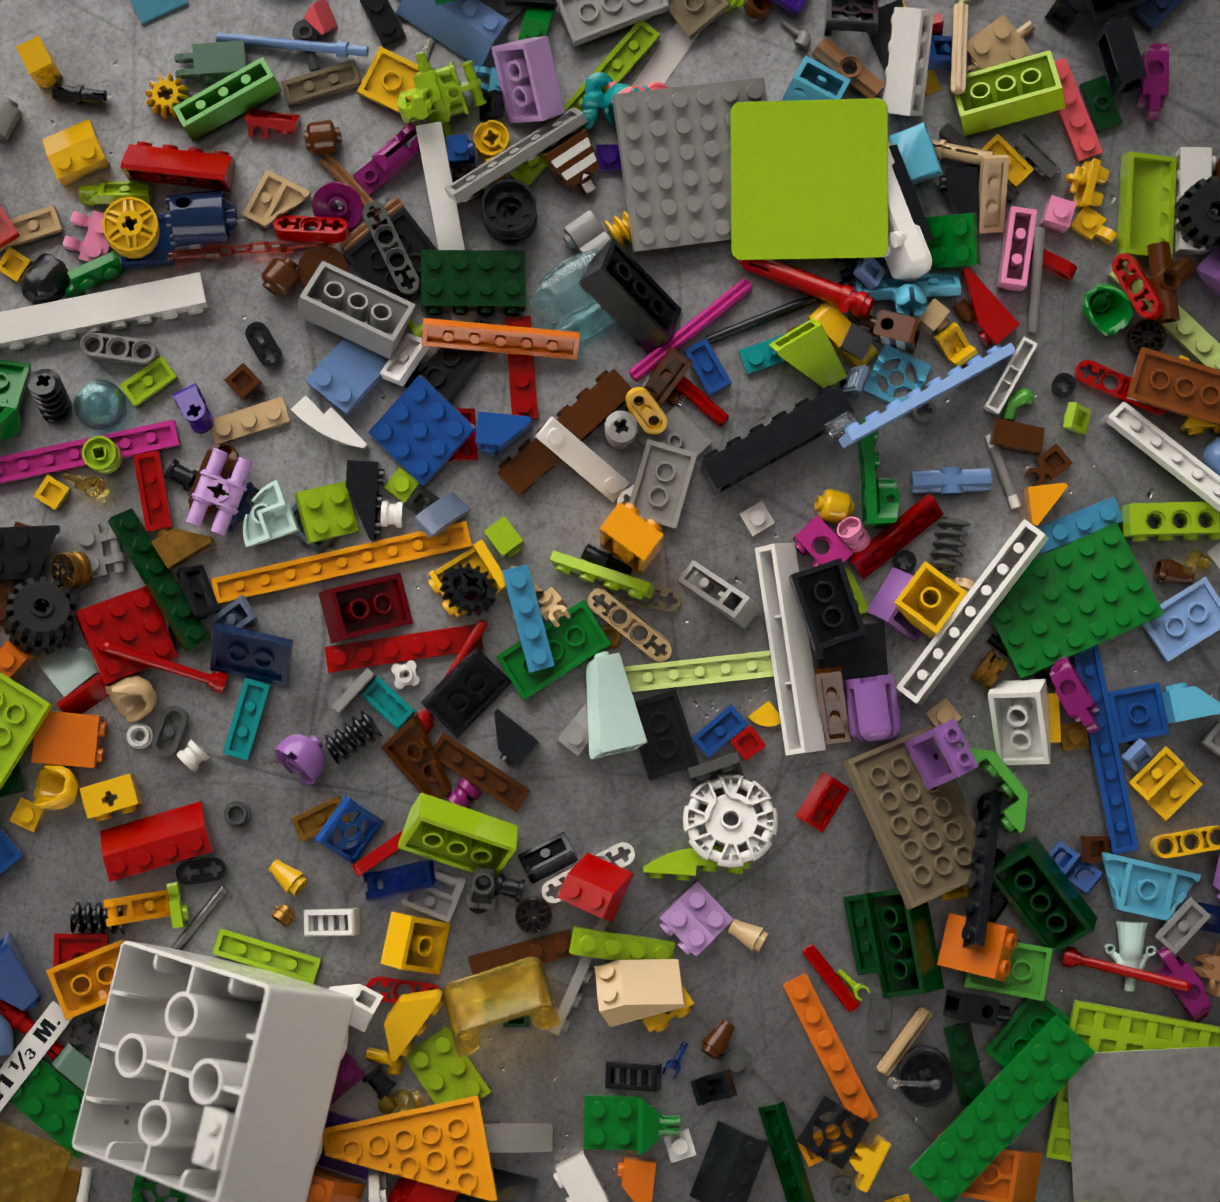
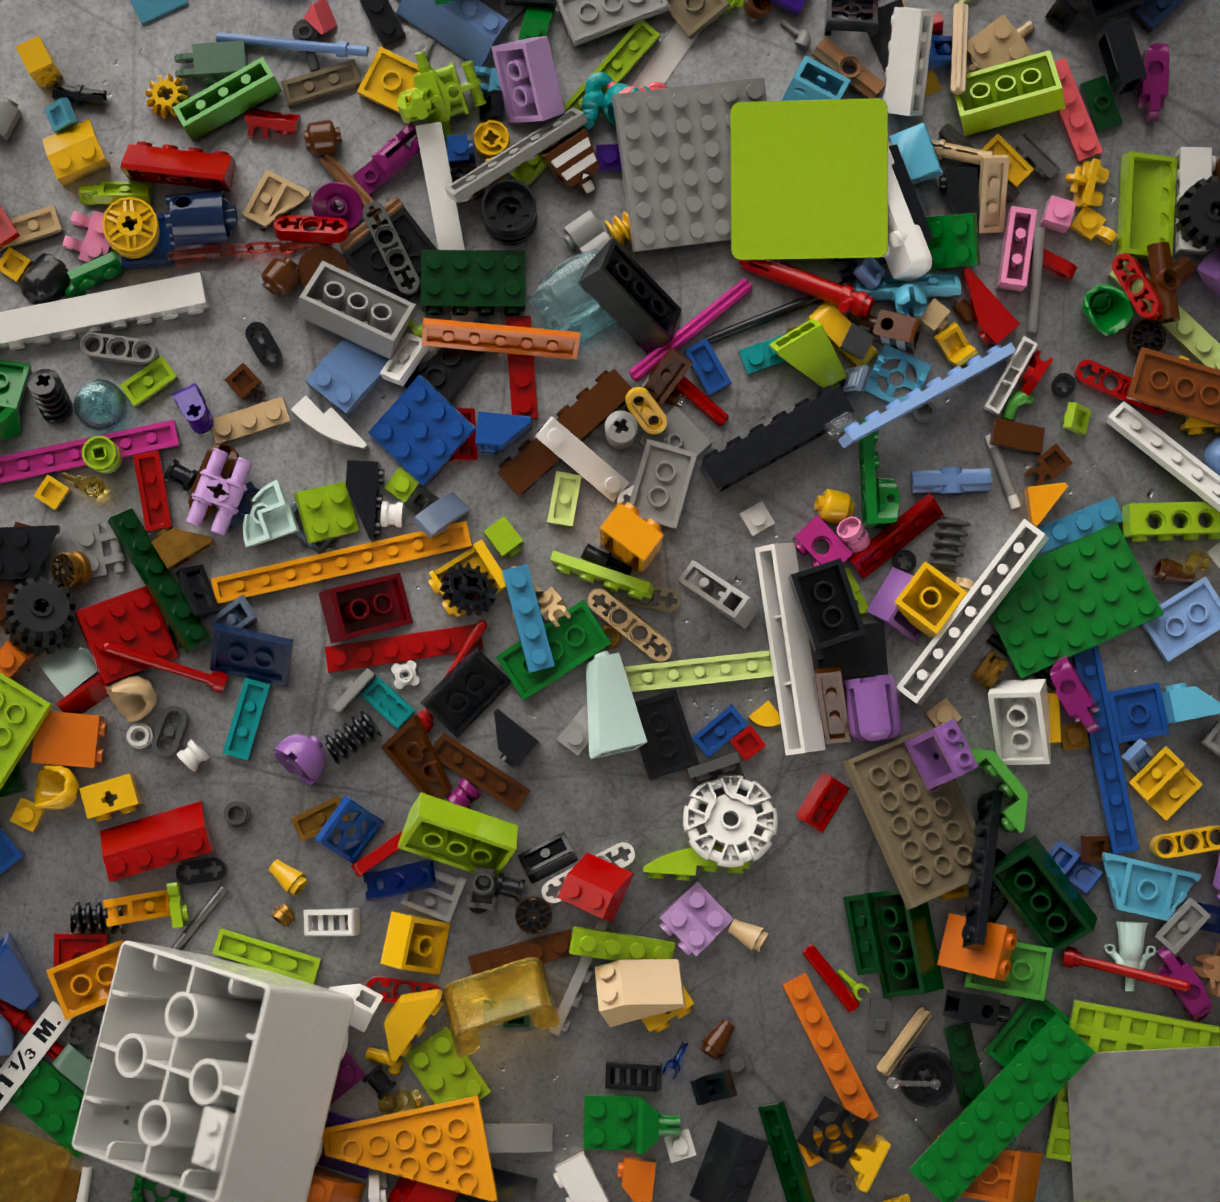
(60, 114): none -> medium azure plate
(564, 499): none -> yellowish green plate
(1034, 372): none -> red plate

